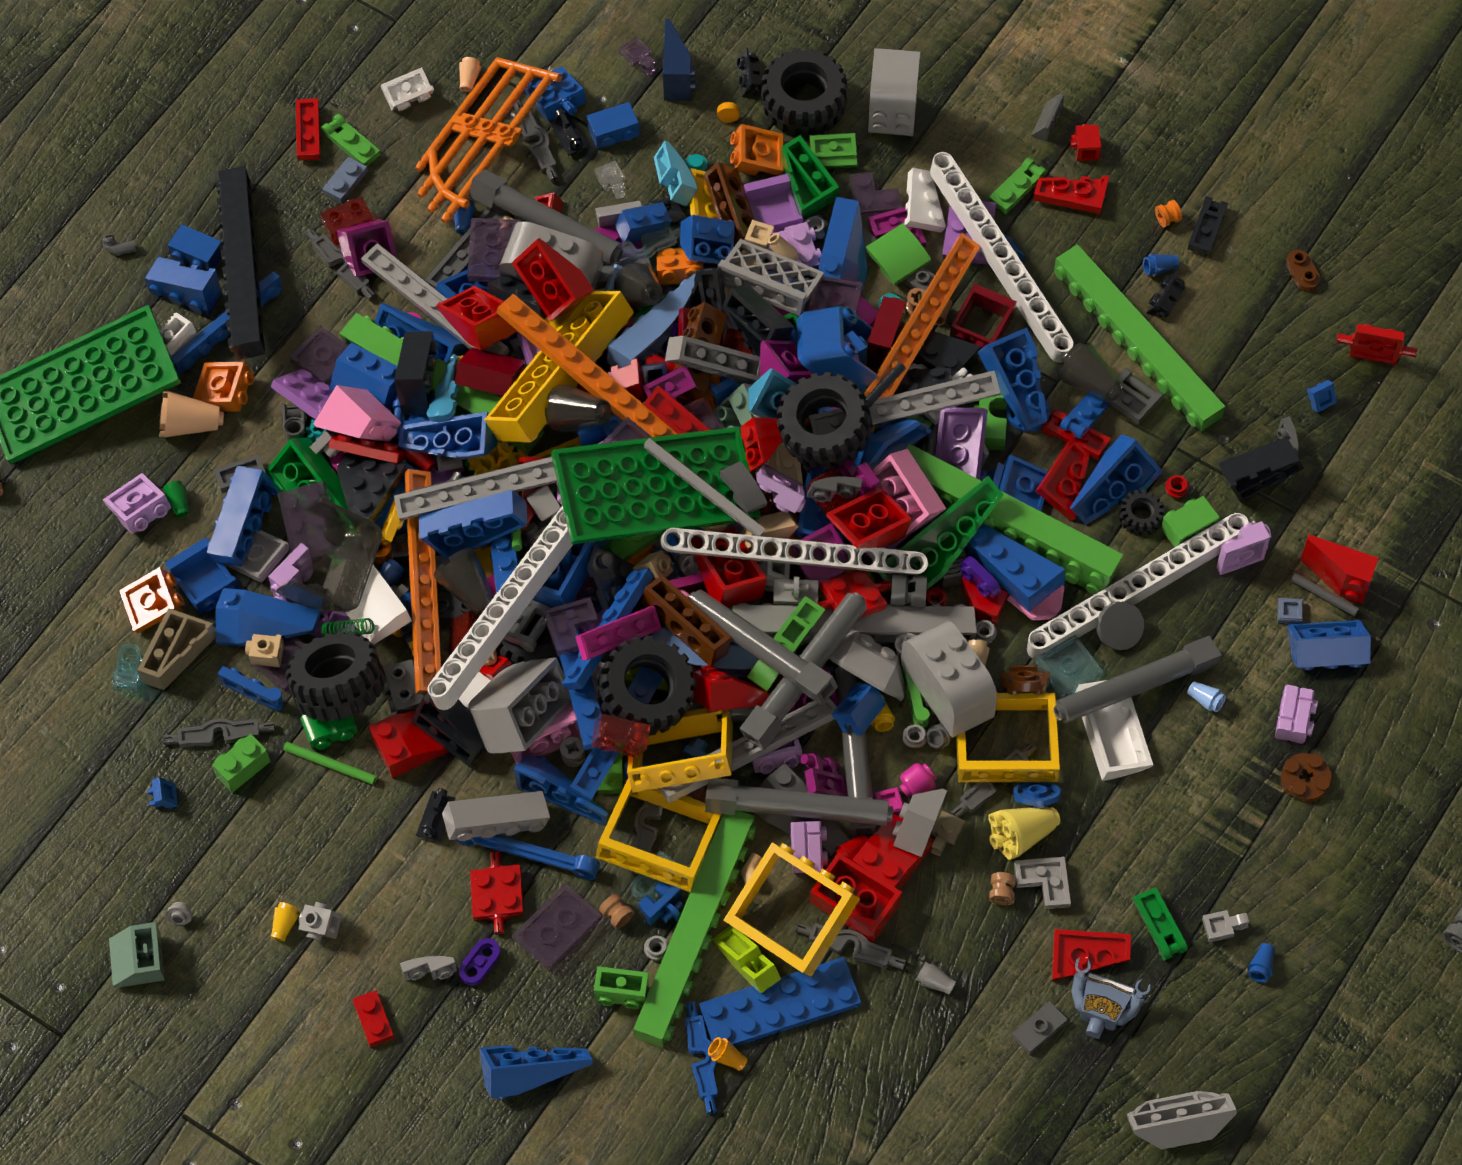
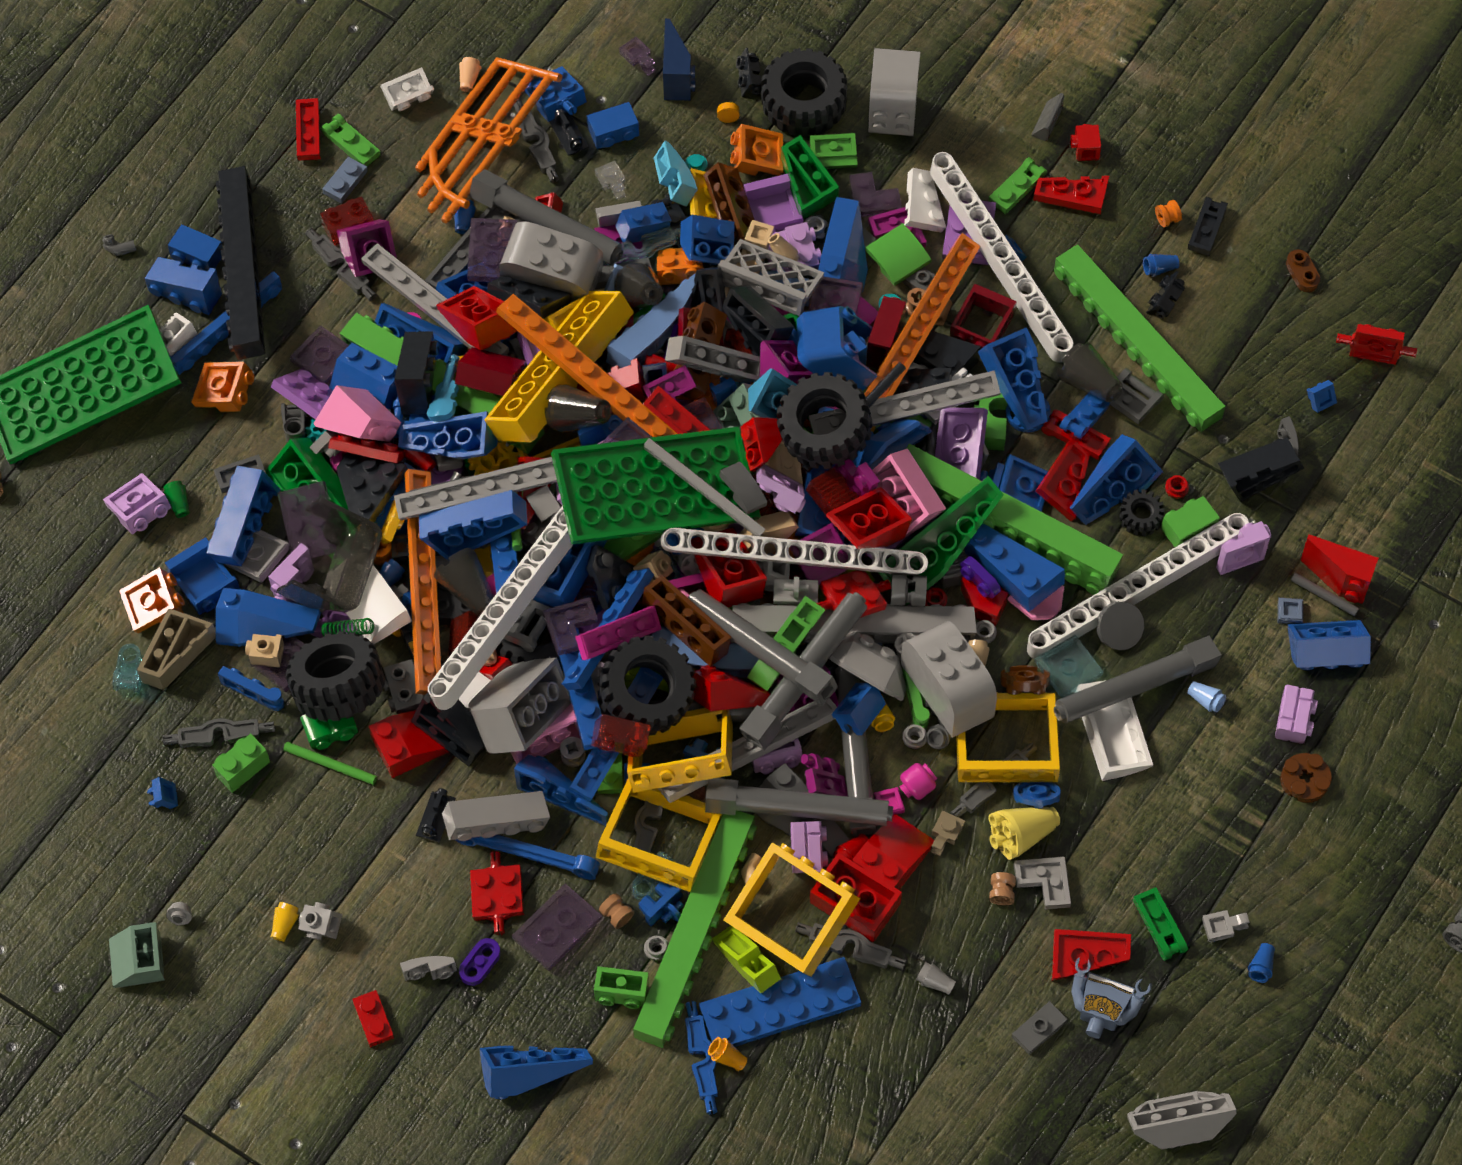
(187, 415): light nougat cone -> none
(552, 279): red slope -> none
(824, 489): dark grey slope -> none
(918, 821): light grey slope -> none

